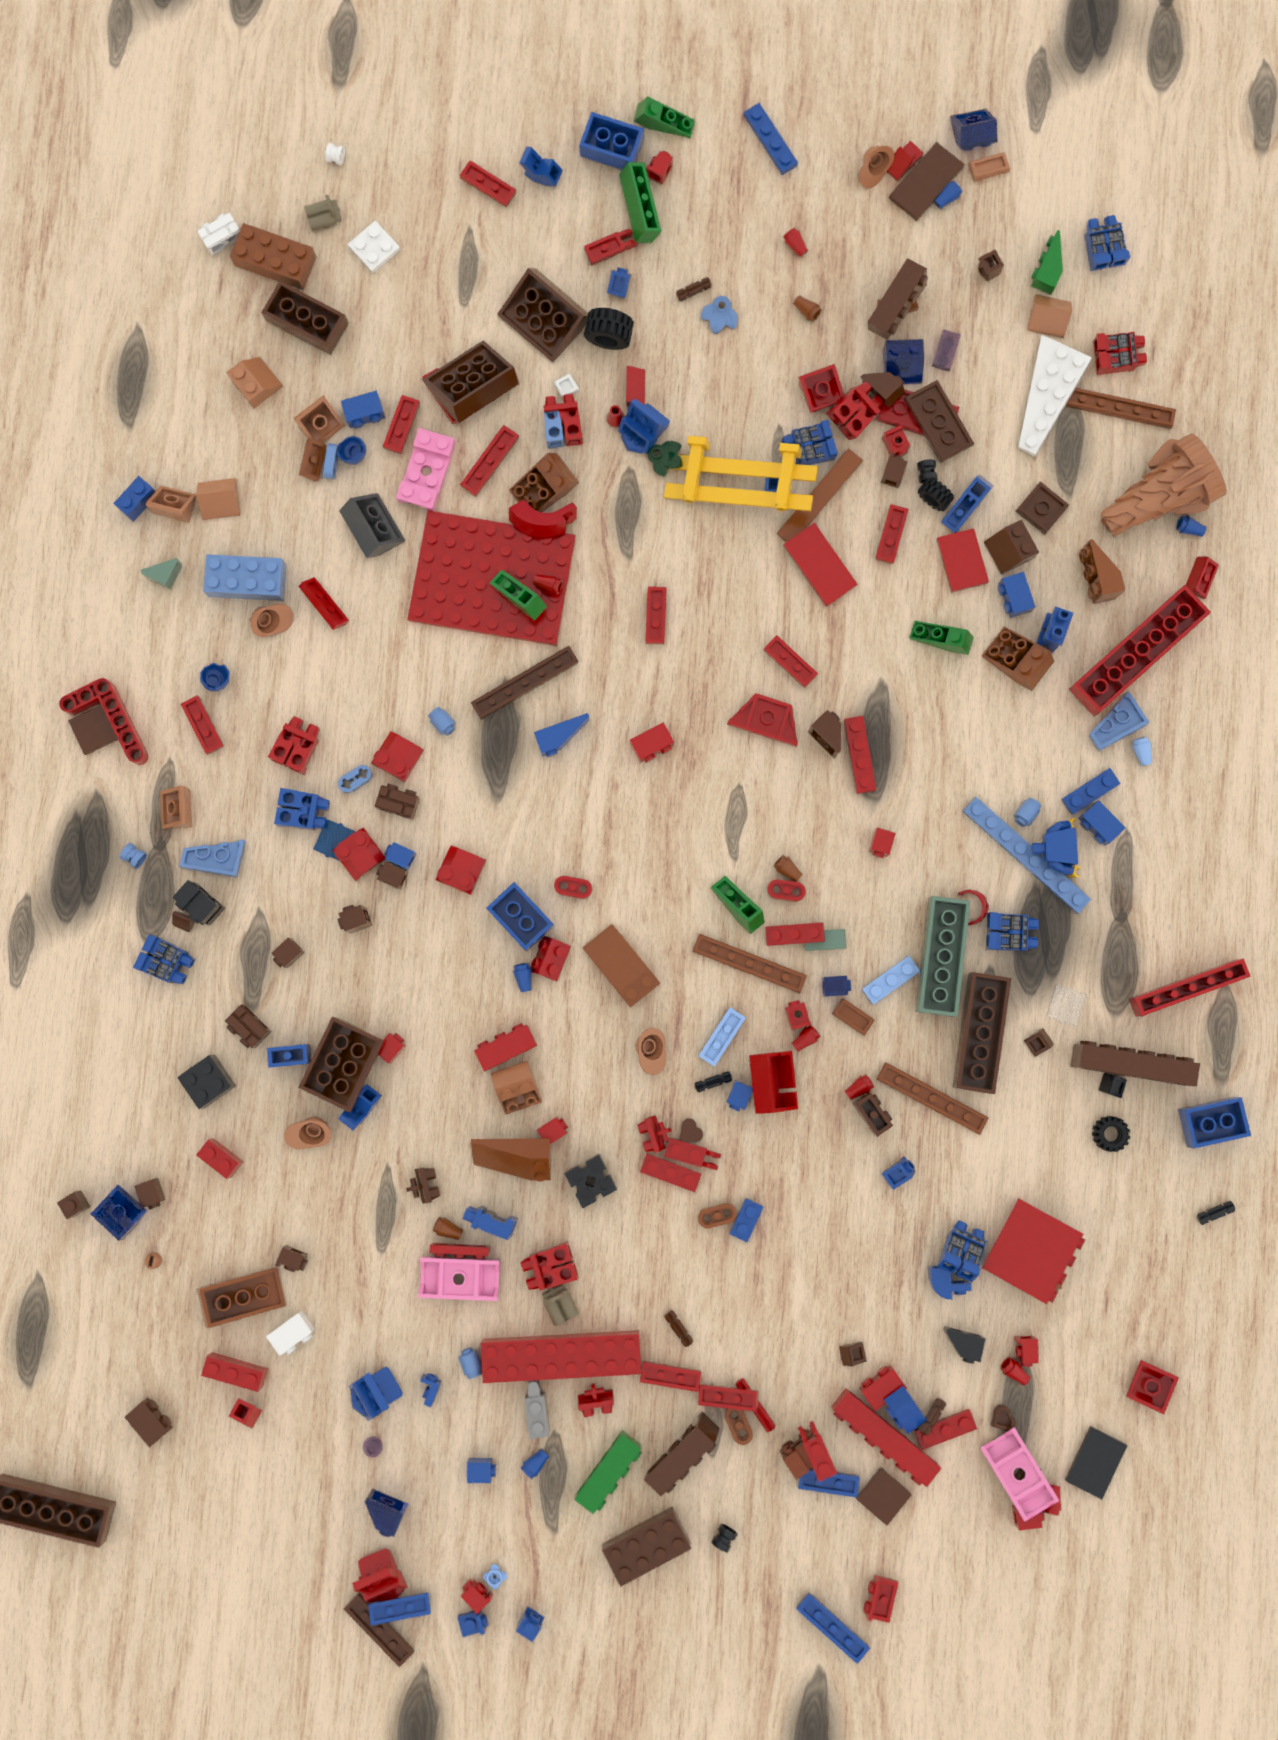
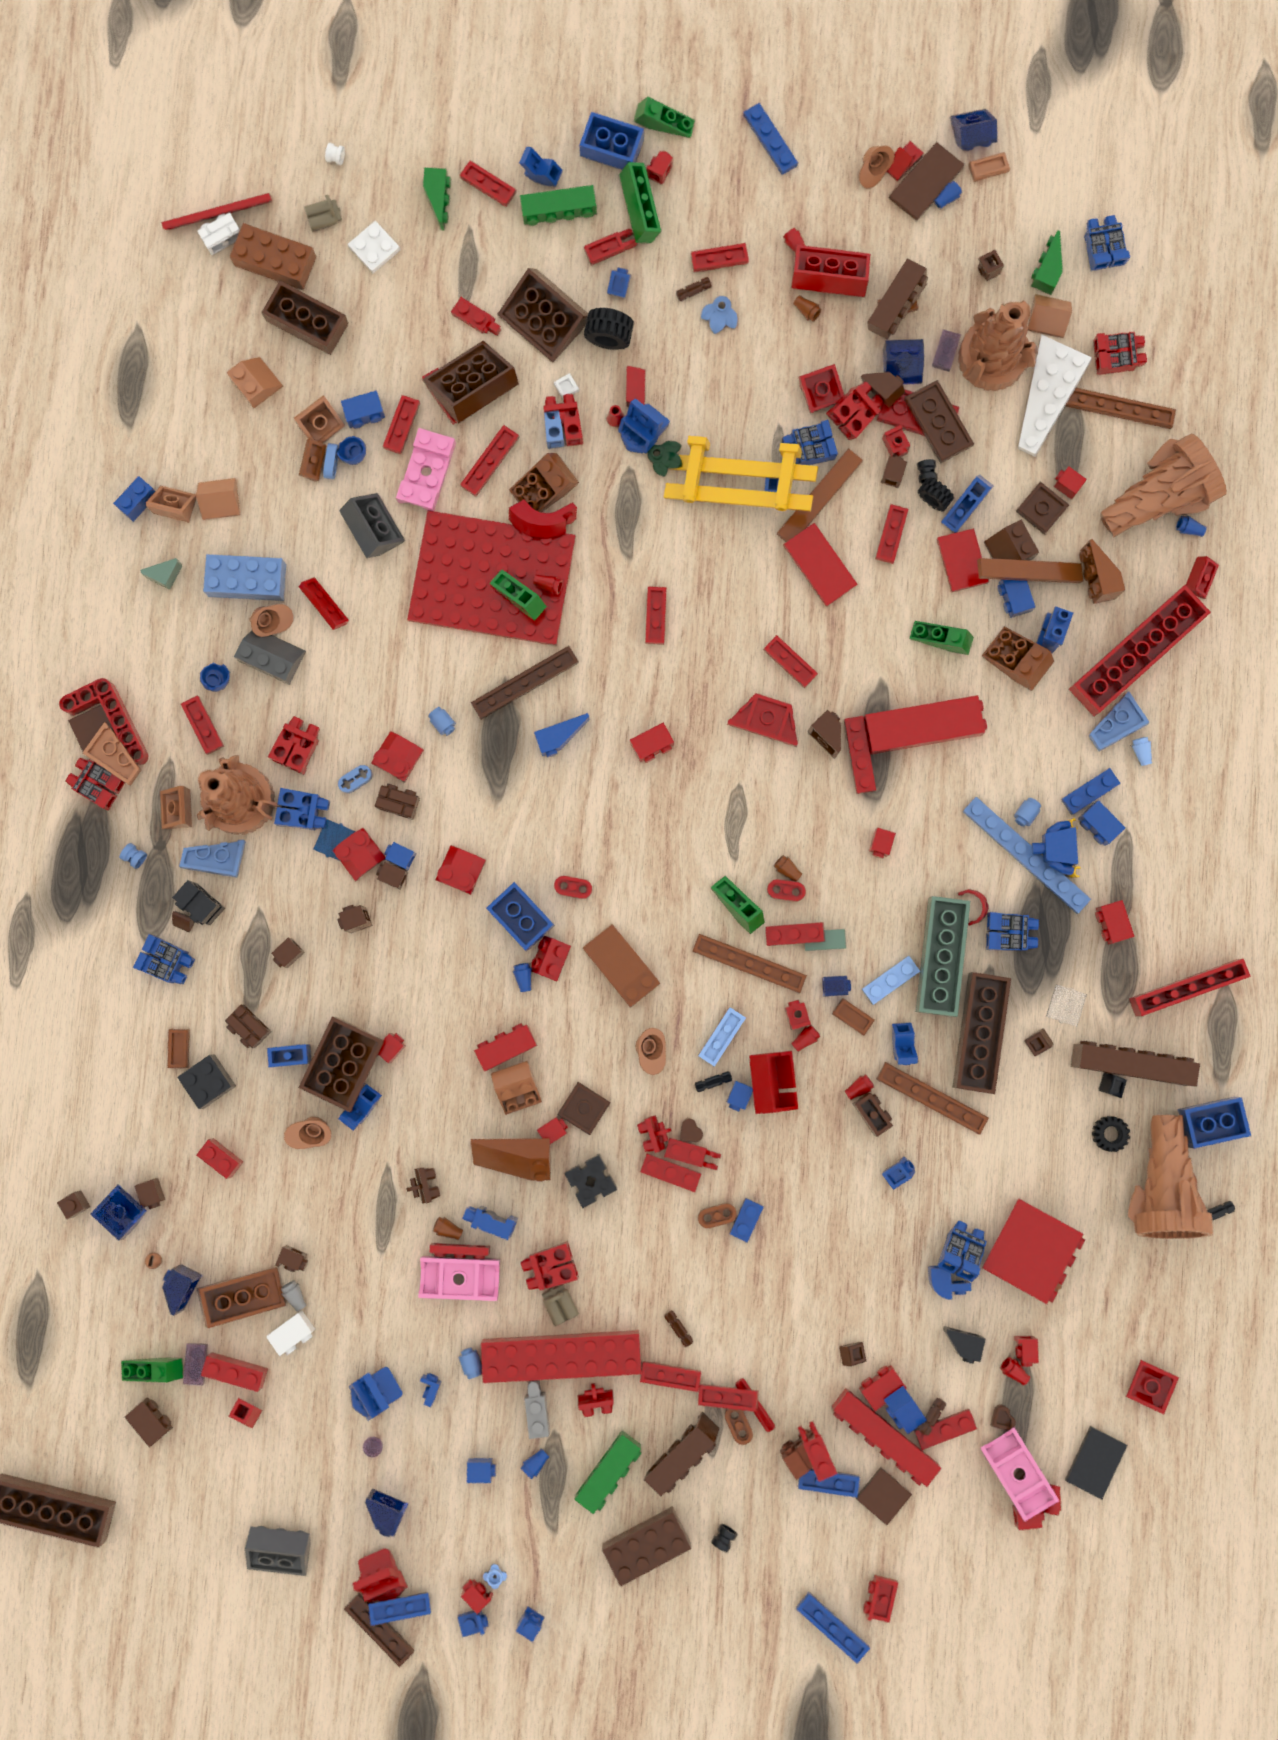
(90, 780): none -> red hips
(112, 755): none -> nougat wing
(152, 1370): none -> green slope
(178, 1048): none -> dark orange tile
(179, 1287): none -> clear blue slope
(194, 1363): none -> clear purple plate
(215, 212): none -> red tile
(240, 801): none -> nougat cone
(270, 656): none -> dark grey slope
(277, 1550): none -> dark grey slope
(293, 1295): none -> light grey cone
(435, 187): none -> green slope
(475, 317): none -> red hinge
(558, 205): none -> green brick
(583, 1108): none -> reddish brown tile
(719, 257): none -> red plate
(831, 271): none -> red slope
(903, 1044): none -> blue brick
(925, 724): none -> red brick
(997, 347): none -> nougat cone
(1030, 570): none -> dark orange tile
(1069, 482): none -> red brick
(1114, 922): none -> red brick
(1171, 1197): none -> nougat cone

